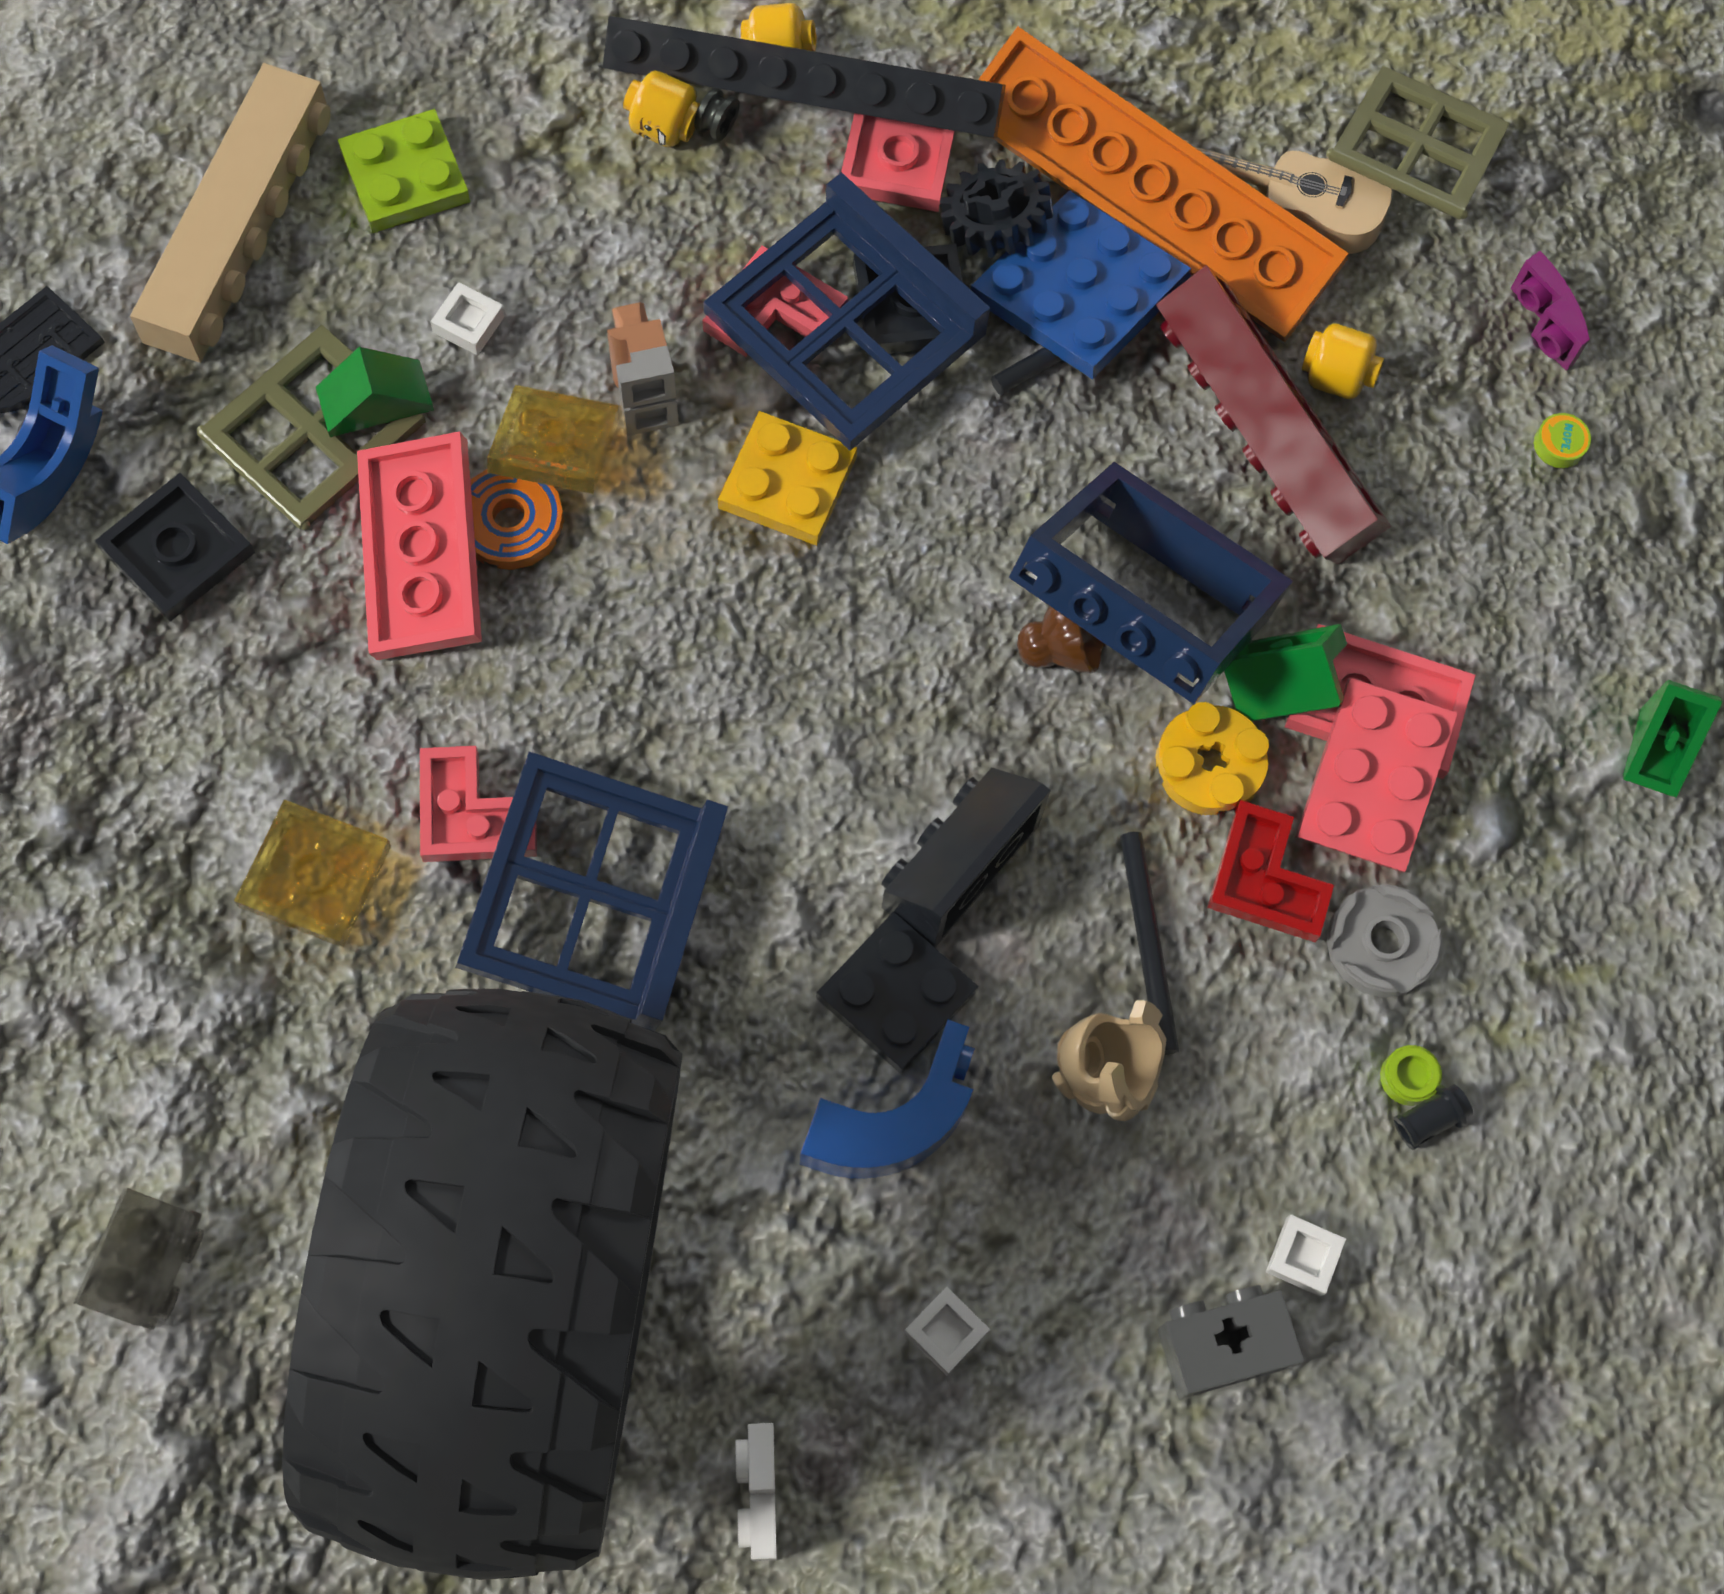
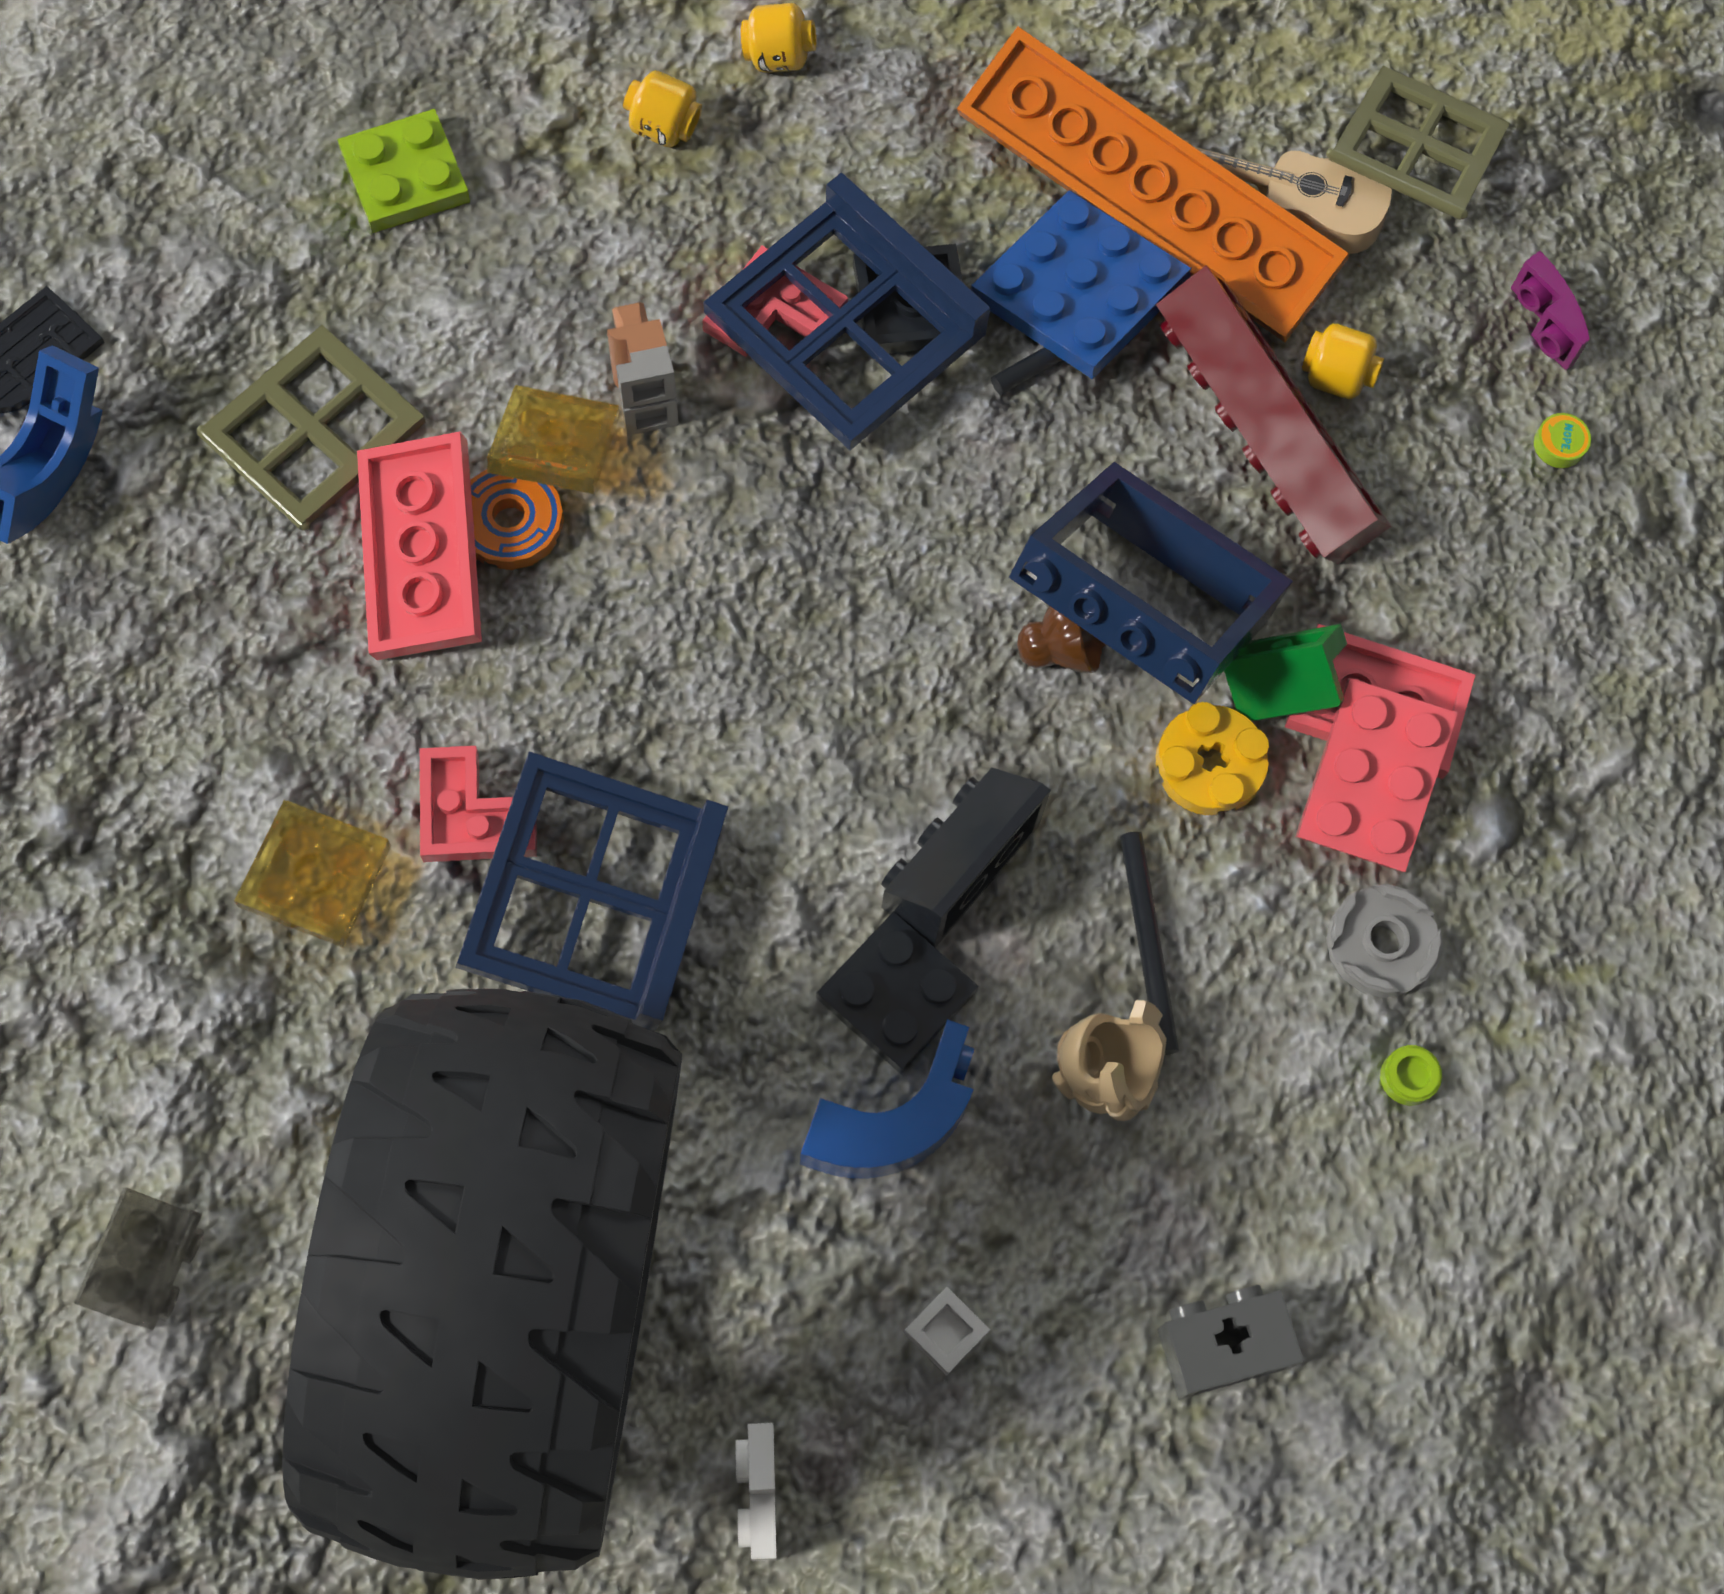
(175, 546): black plate -> none
(231, 214): tan brick -> none
(372, 391): green slope -> none
(467, 318): white plate -> none
(717, 114): pearl dark grey bush -> none
(787, 478): yellow plate -> none
(805, 76): black plate -> none
(898, 161): coral plate -> none
(996, 208): black gear -> none
(1255, 886): red plate -> none
(1305, 1255): white plate -> none
(1434, 1116): black pin -> none
(1669, 737): green slope -> none

